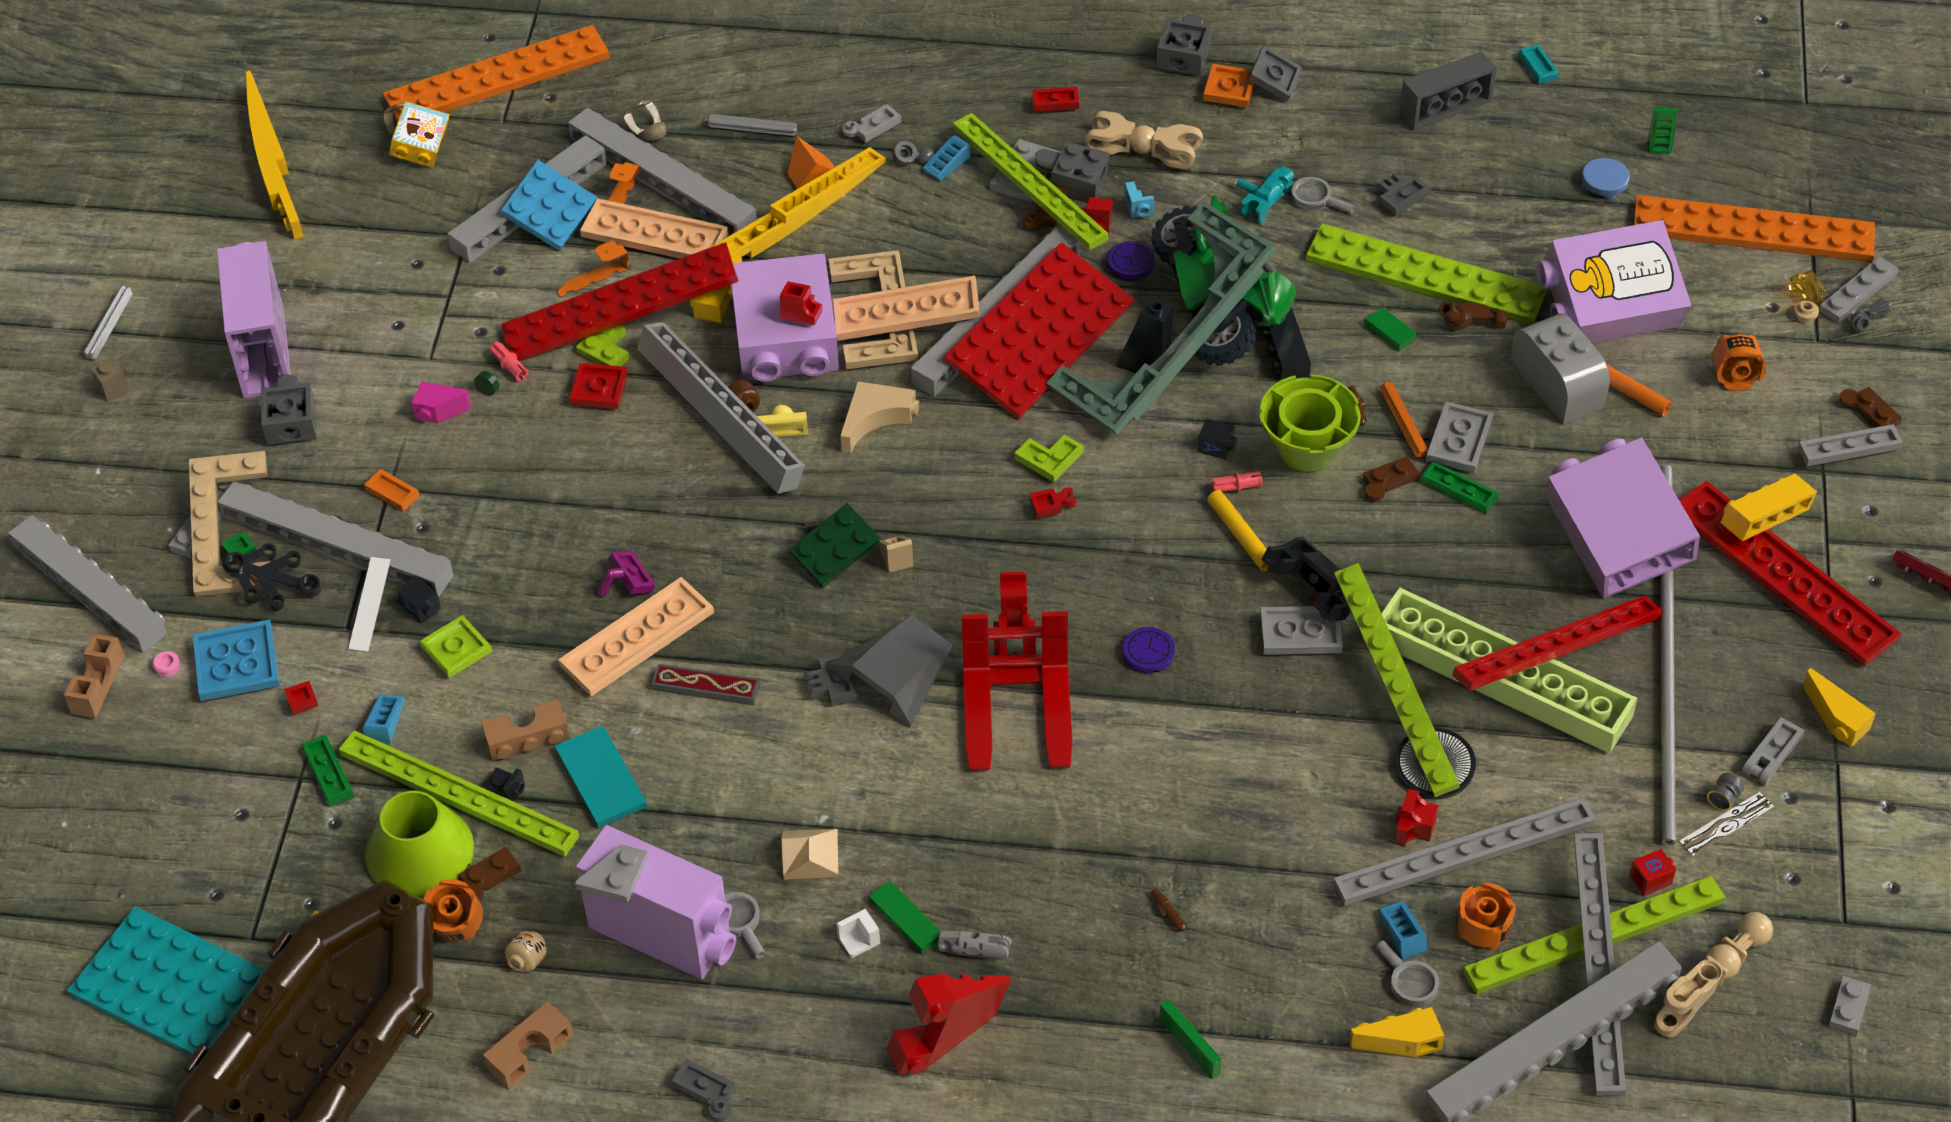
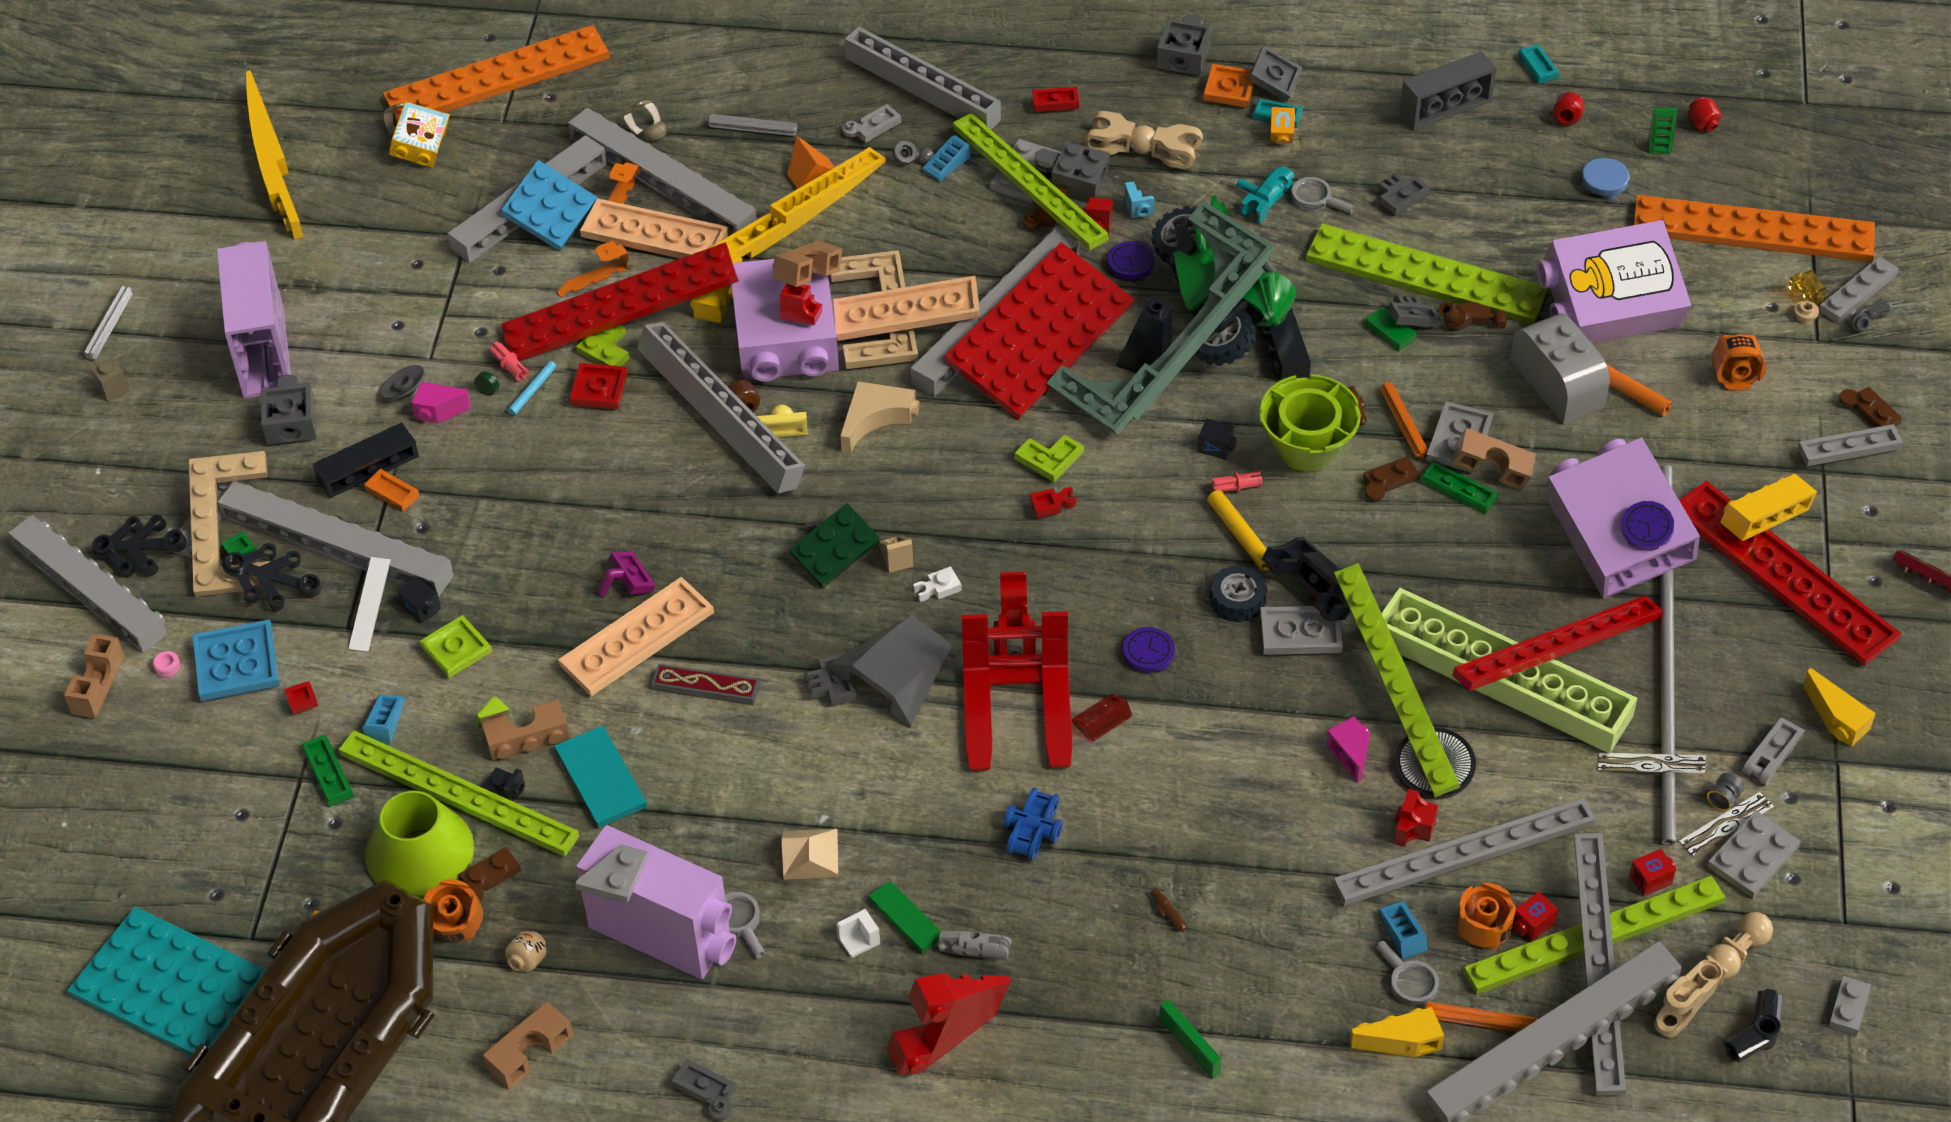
(108, 546): none -> black plant
(362, 460): none -> black brick
(403, 382): none -> dark grey dish
(492, 709): none -> lime slope
(532, 388): none -> medium azure bar
(798, 264): none -> medium nougat arch
(920, 78): none -> light grey brick
(939, 583): none -> white plate
(1033, 824): none -> blue axle
(1102, 717): none -> clear red slope
(1238, 593): none -> black wheel
(1264, 107): none -> teal tile
(1282, 125): none -> light orange brick
(1350, 746): none -> dark pink slope
(1412, 312): none -> dark grey hinge
(1480, 1017): none -> orange axle
(1512, 462): none -> medium nougat arch
(1534, 917): none -> red brick
(1568, 108): none -> red head
(1647, 525): none -> dark purple tile
(1652, 762): none -> sticker
(1704, 114): none -> red head
(1752, 1039): none -> black piece
(1753, 854): none -> light grey plate

